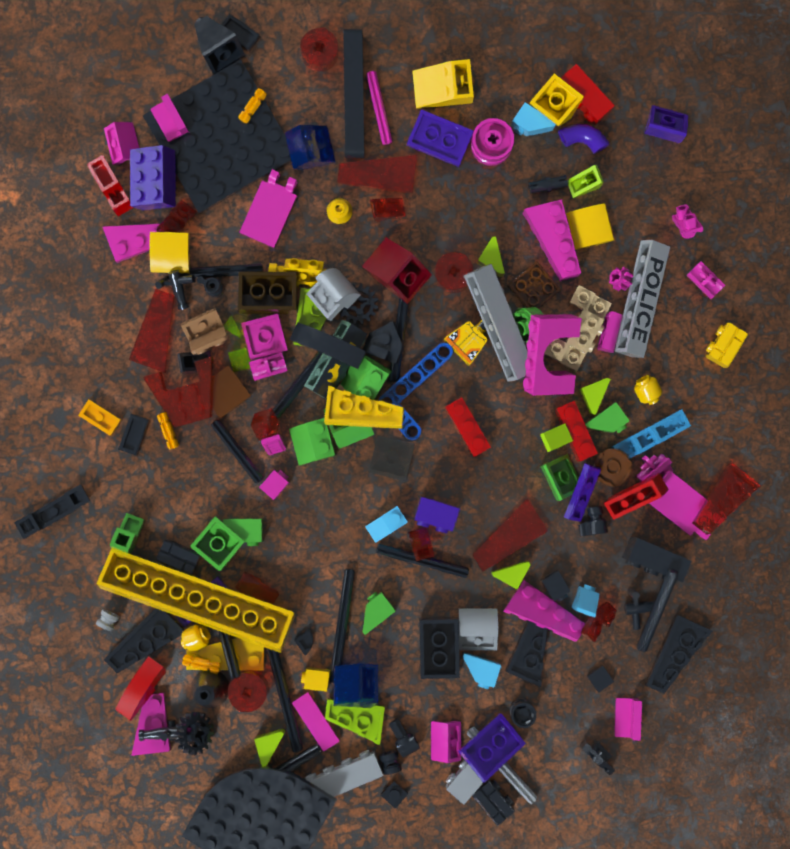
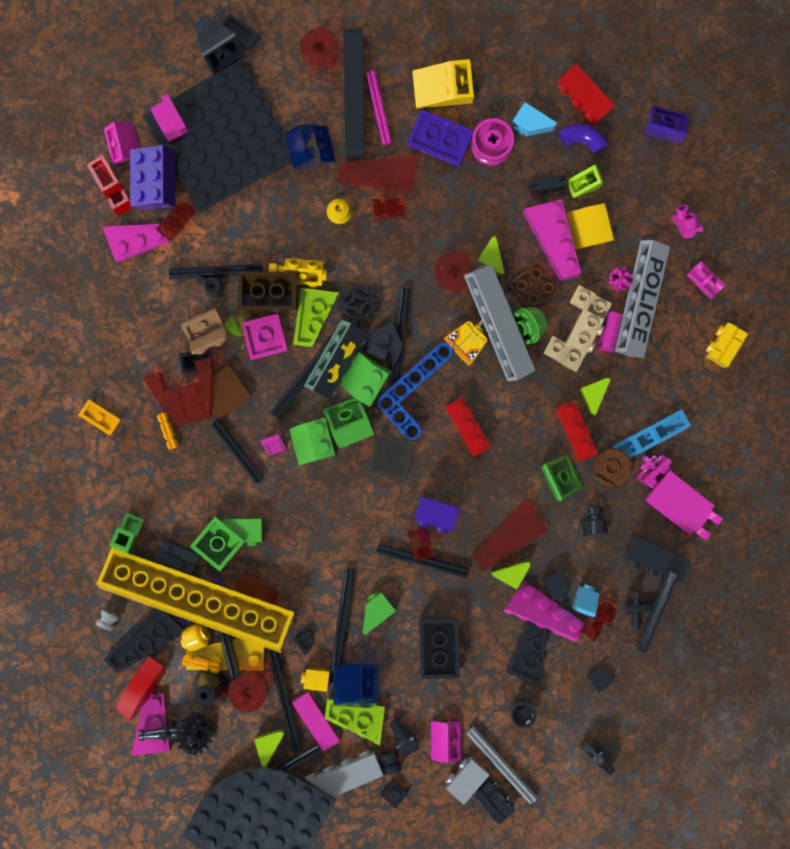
(52, 512): black slope -> none
(134, 434): black tile -> none
(154, 334): clear red wing -> none
(169, 252): yellow slope -> none
(177, 281): black piece -> none
(239, 359): clear neon green slope -> none
(252, 105): light orange axle -> none
(265, 424): clear red brick -> none
(268, 366): dark pink hips -> none
(270, 210): dark pink tile -> none
(275, 484): dark pink brick -> none
(328, 345): black slope -> none
(332, 293): light grey brick -> none
(354, 410): yellow wing -> none
(386, 524): medium azure slope -> none
(397, 270): dark red slope -> none
(478, 629): light grey brick -> none
(483, 670): medium azure slope -> none
(492, 747): dark purple plate -> none
(542, 331): dark pink arch -> none
(556, 437): lime slope -> none
(557, 100): yellow slope -> none
(582, 492): dark purple tile -> none
(609, 420): bright green slope -> none
(628, 718): dark pink panel -> none
(636, 496): red brick -> none
(648, 390): yellow head -> none
(676, 652): black wing -> none
(728, 494): clear red wing -> none

